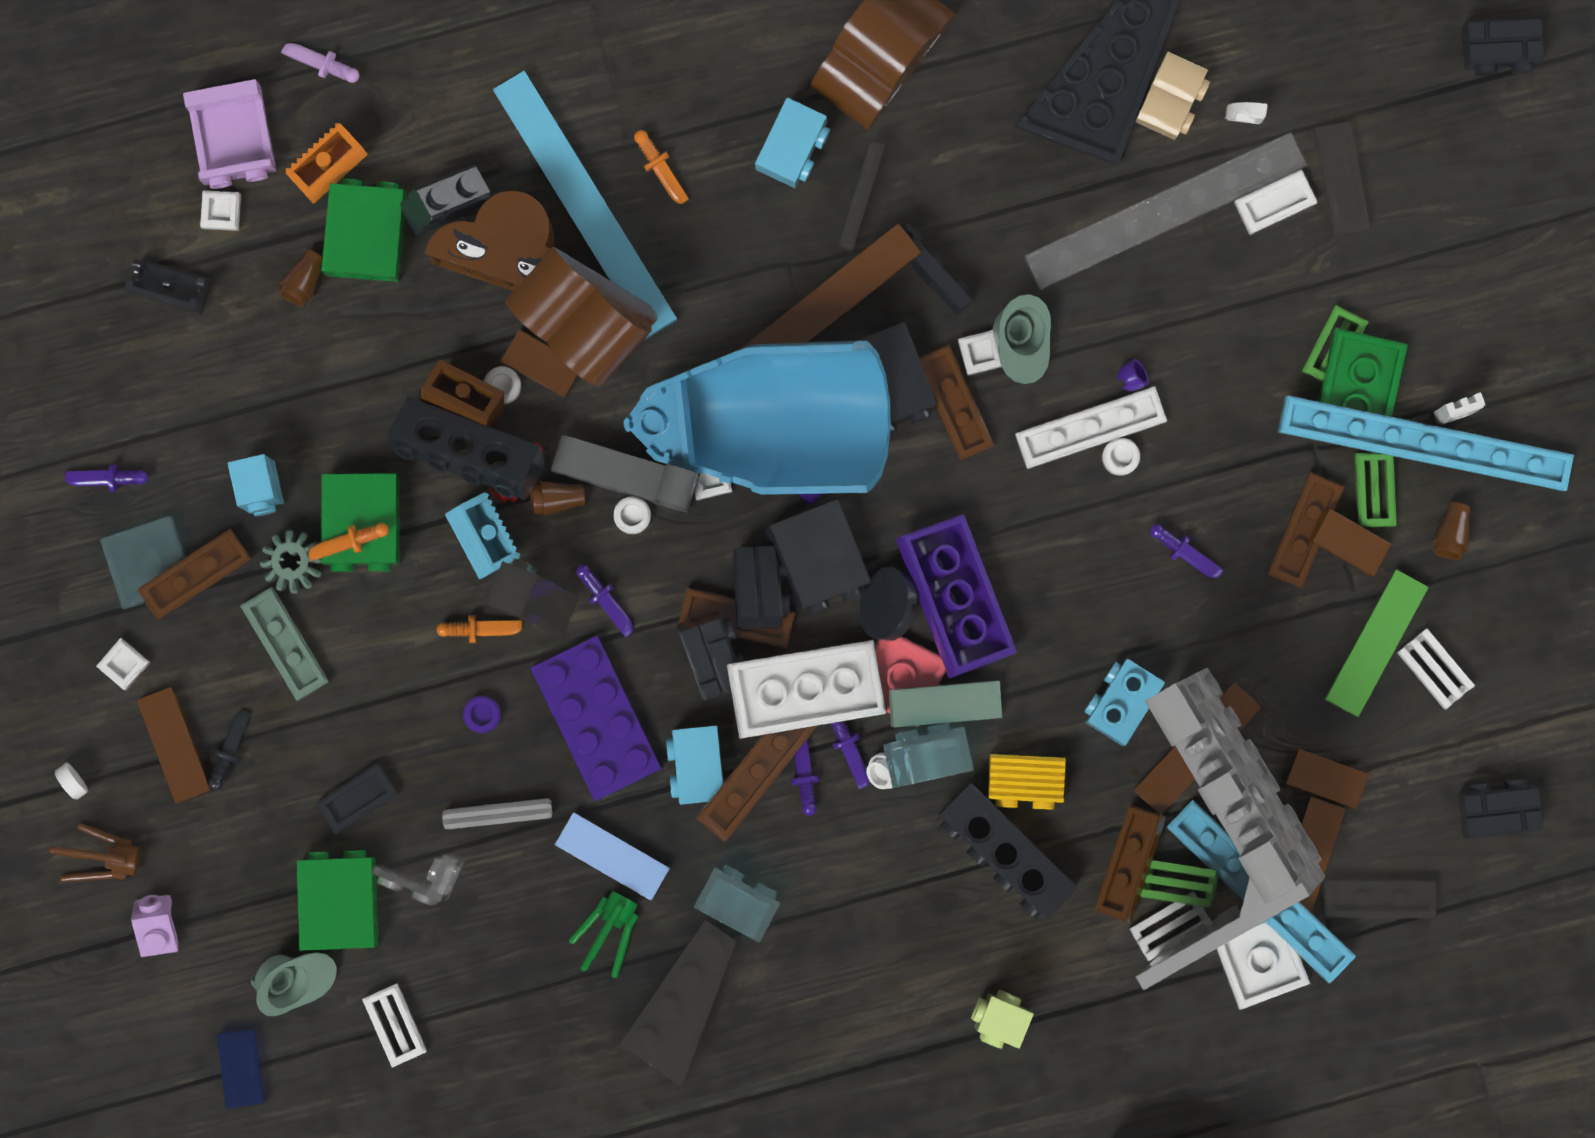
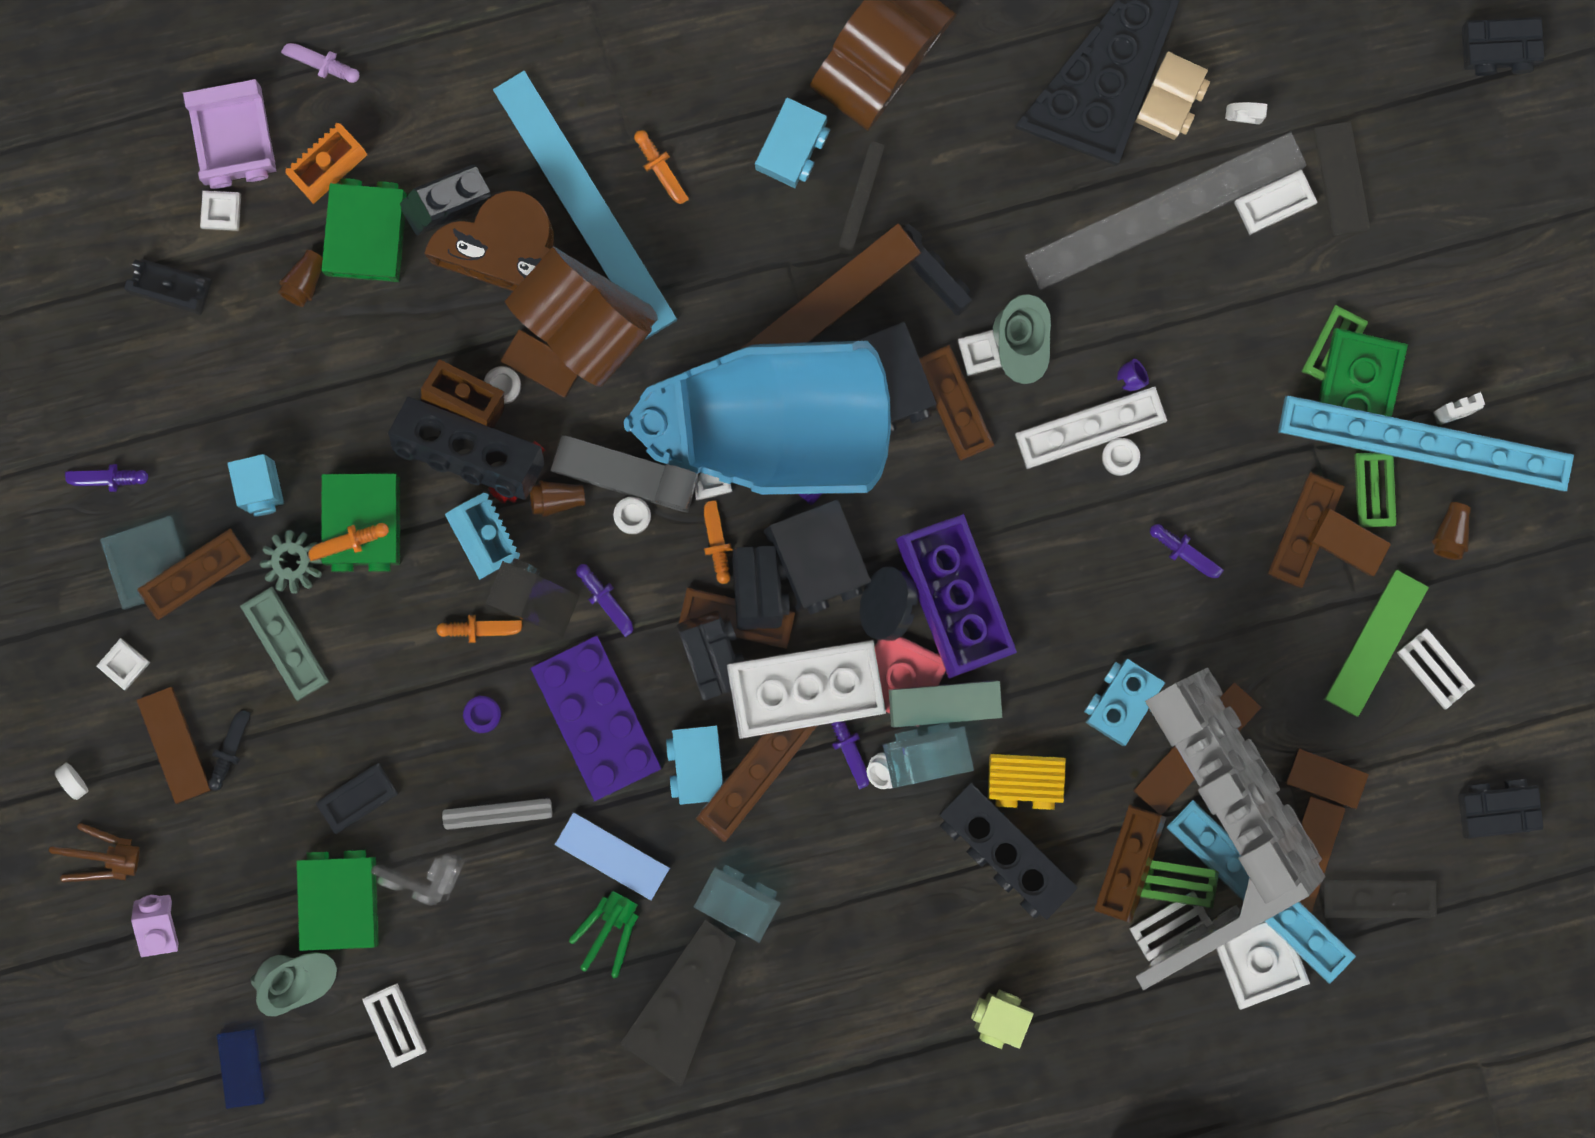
(716, 540): none -> orange piece
(805, 780): dark purple piece -> none

